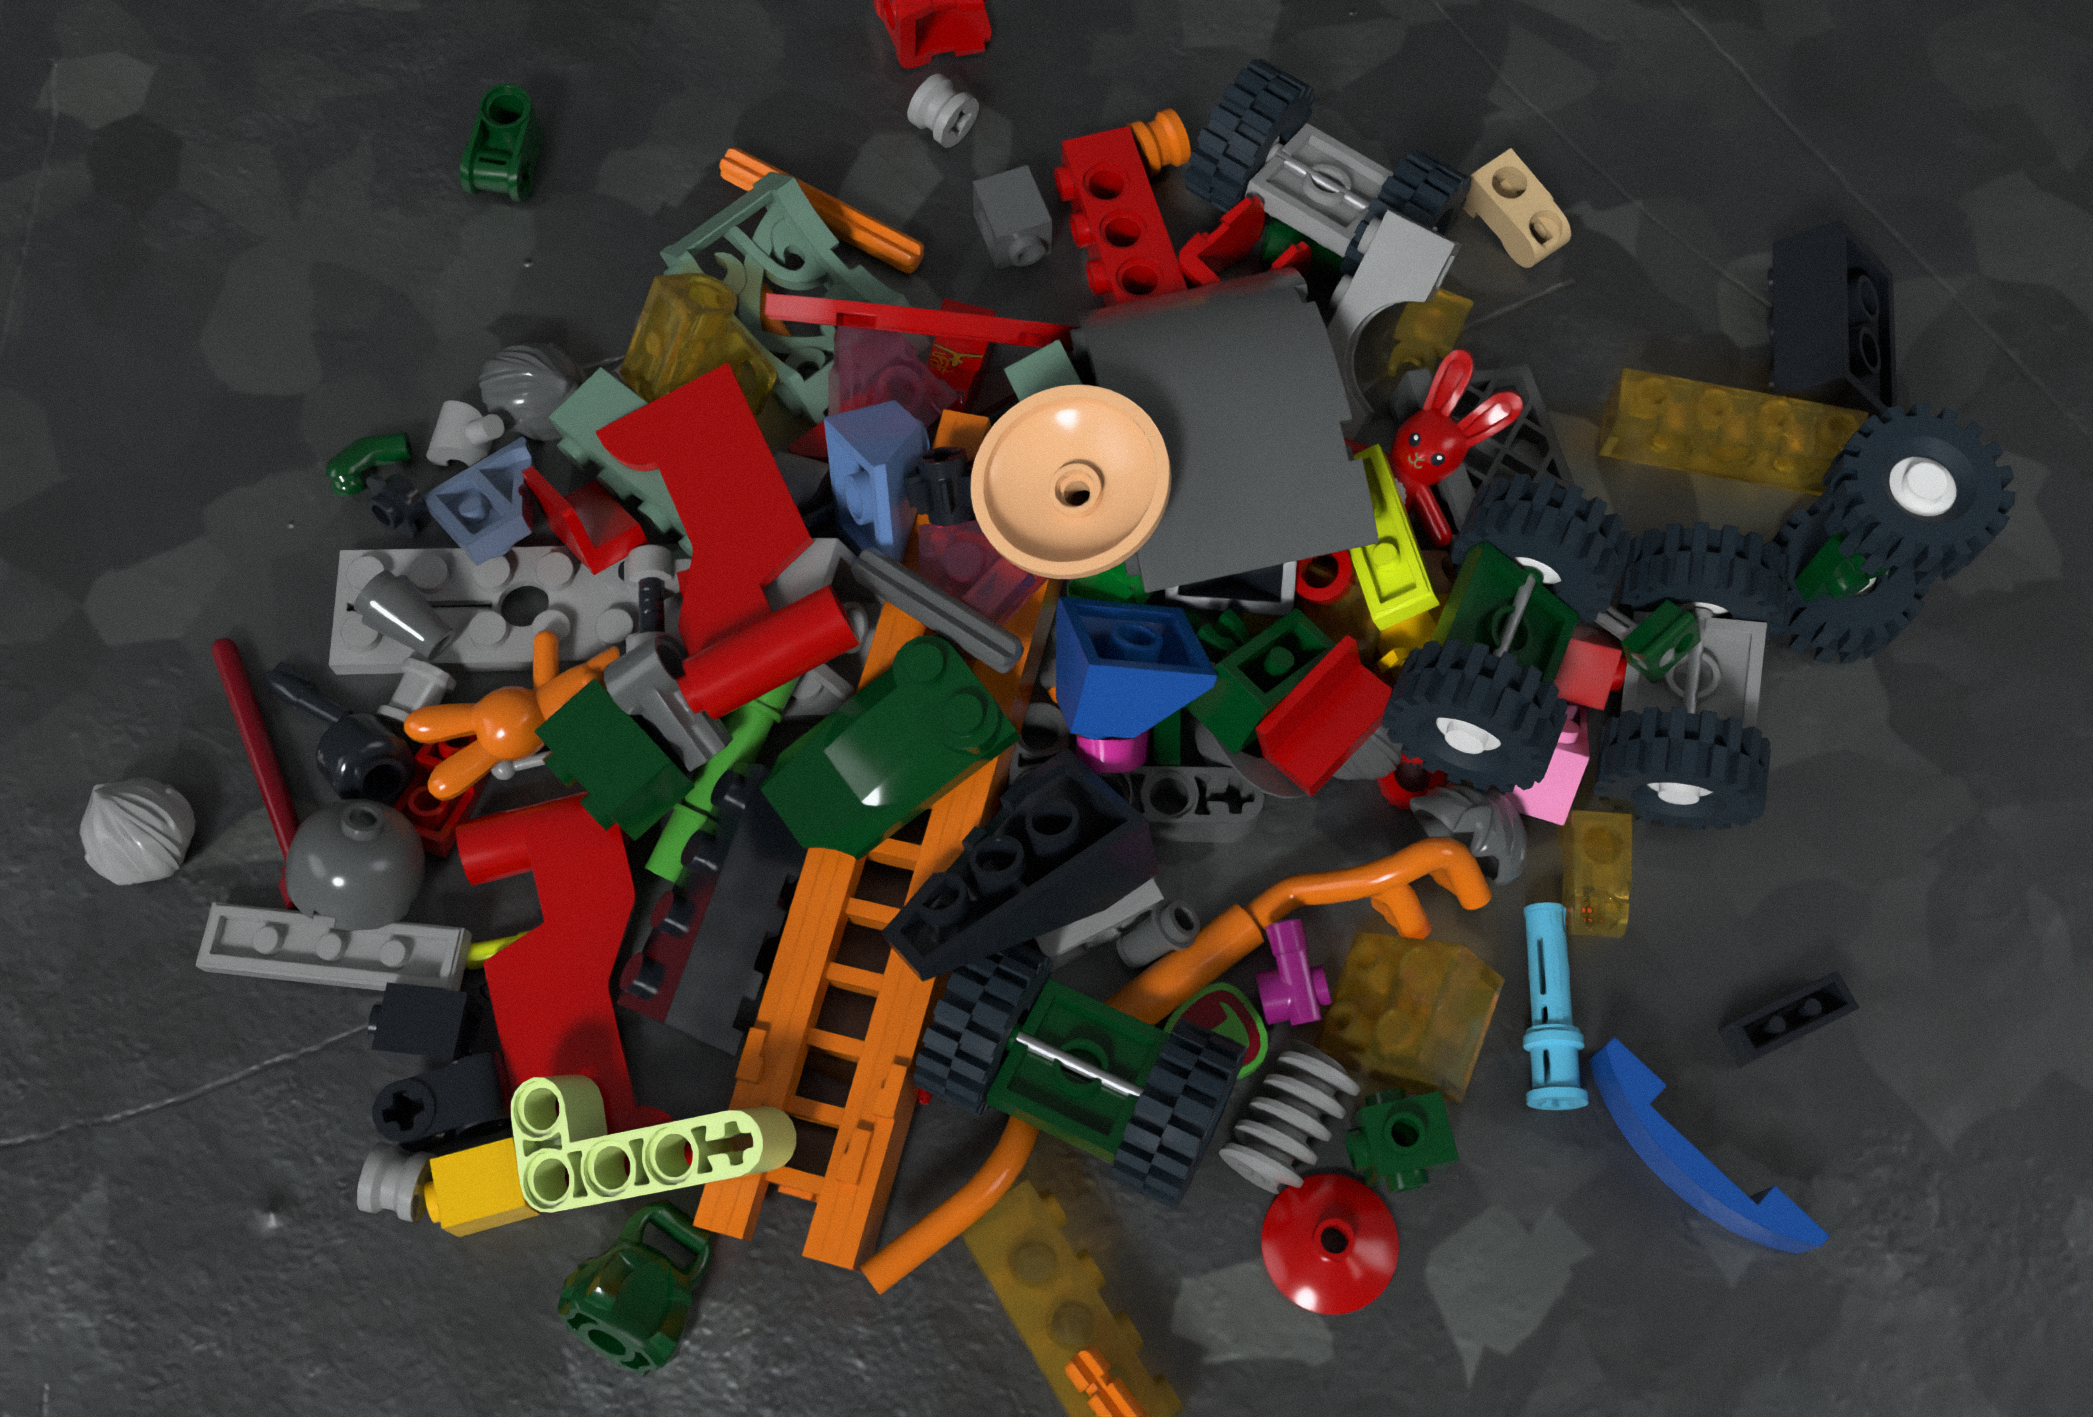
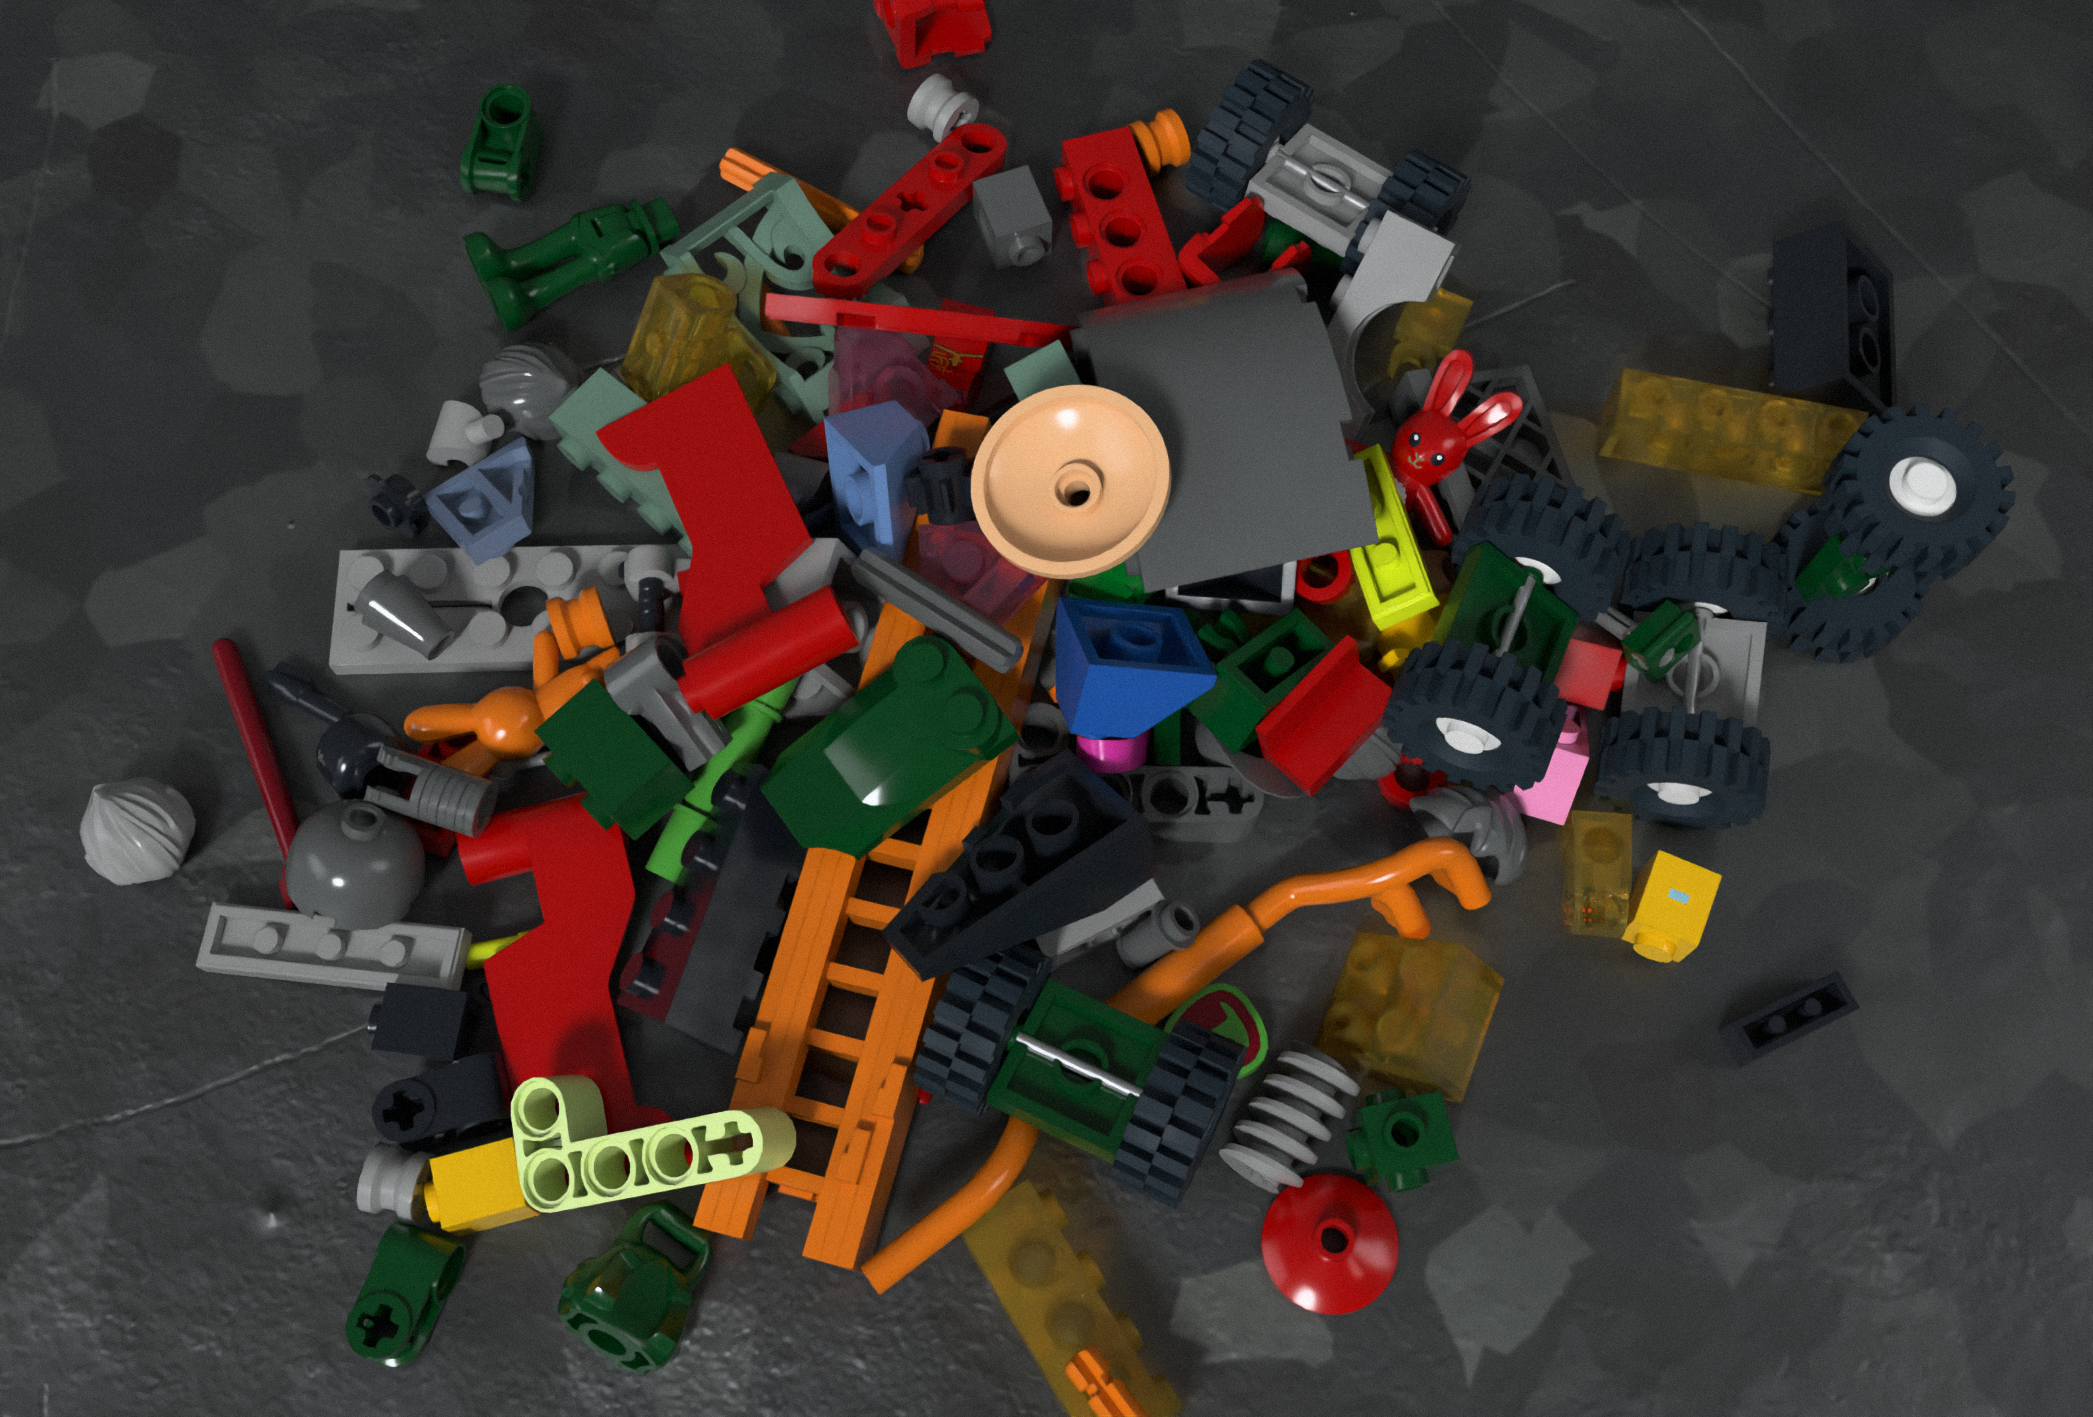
(363, 454): dark green arm -> none
(407, 1288): none -> dark green piece
(419, 687): light grey bush -> none
(439, 795): none -> dark grey hinge
(580, 622): none -> orange wheel
(587, 522): red panel -> none
(604, 238): none -> dark green piece
(886, 234): none -> red piece
(1294, 988): magenta plate -> none
(1517, 209): tan leg -> none
(1552, 1038): medium azure pin -> none
(1669, 907): none -> yellow brick
(1763, 1218): blue slope -> none

